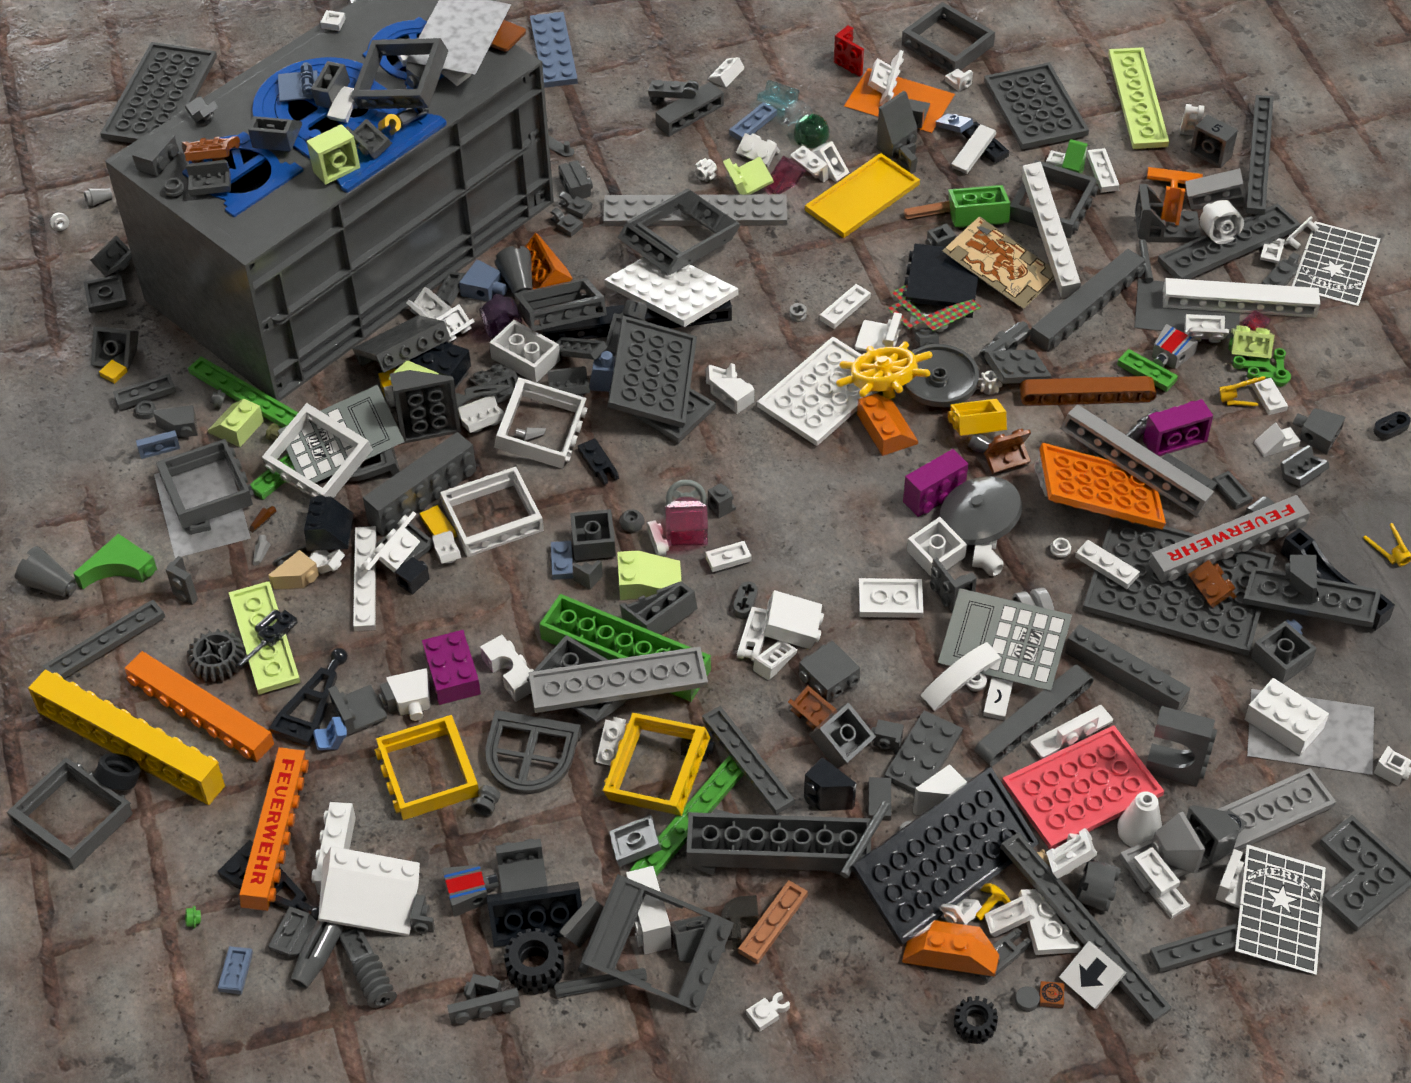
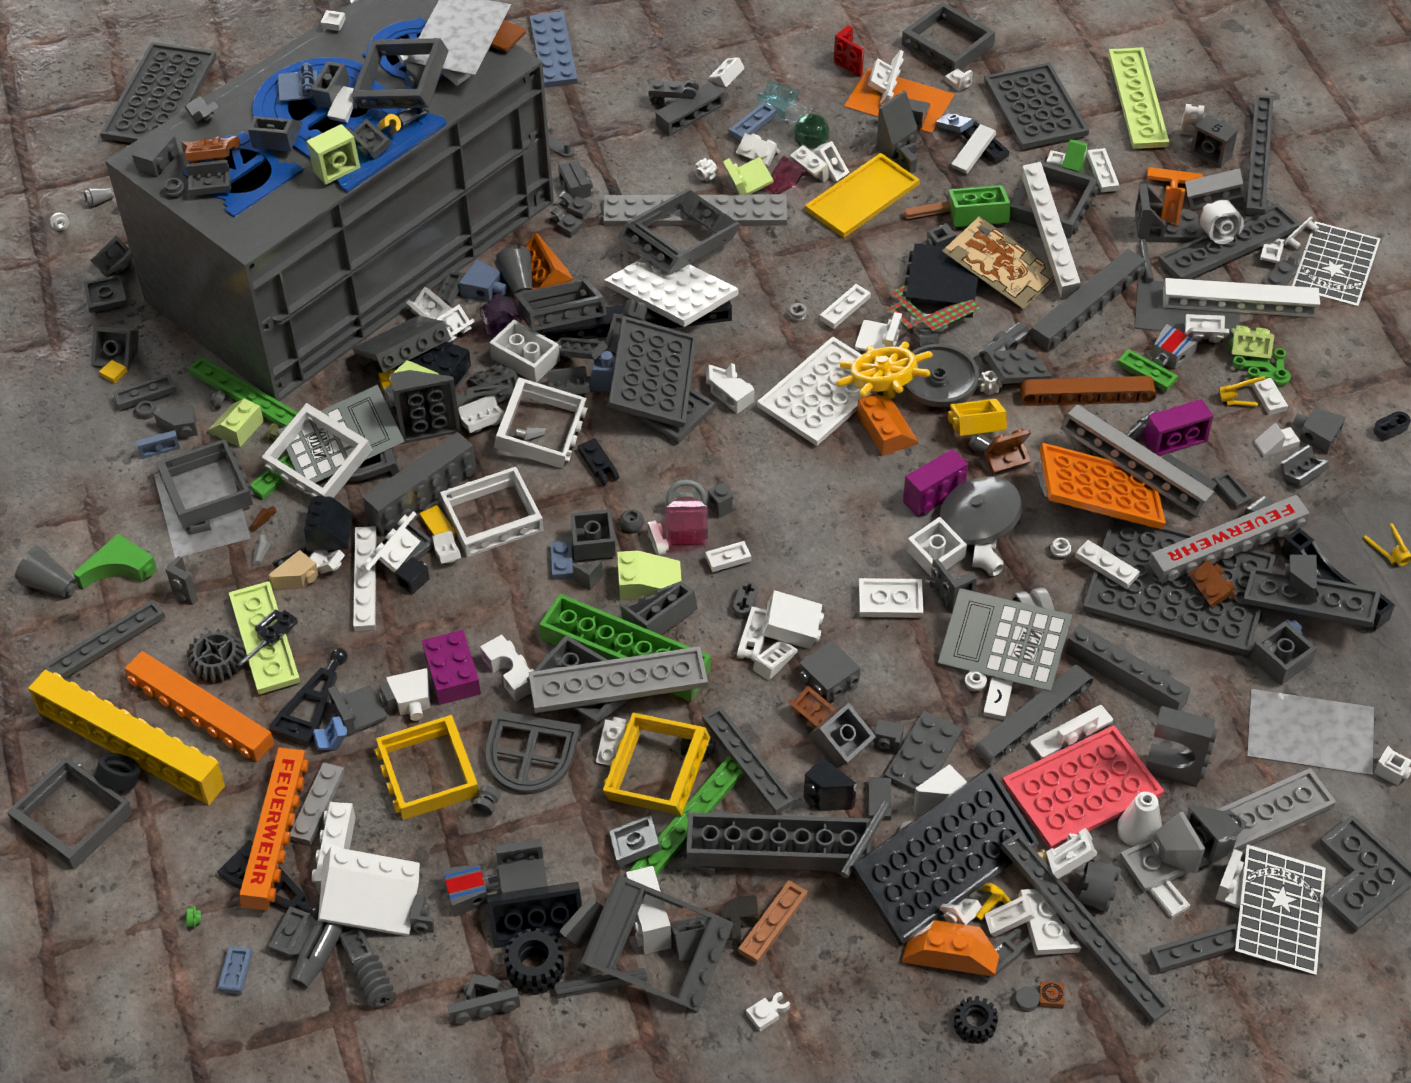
(316, 803): none -> light grey plate
(959, 674): white slope -> none
(1092, 974): white tile -> none
(1156, 871): white plate -> none
(1256, 320): clear pink tile -> none
(1286, 716): white brick -> none

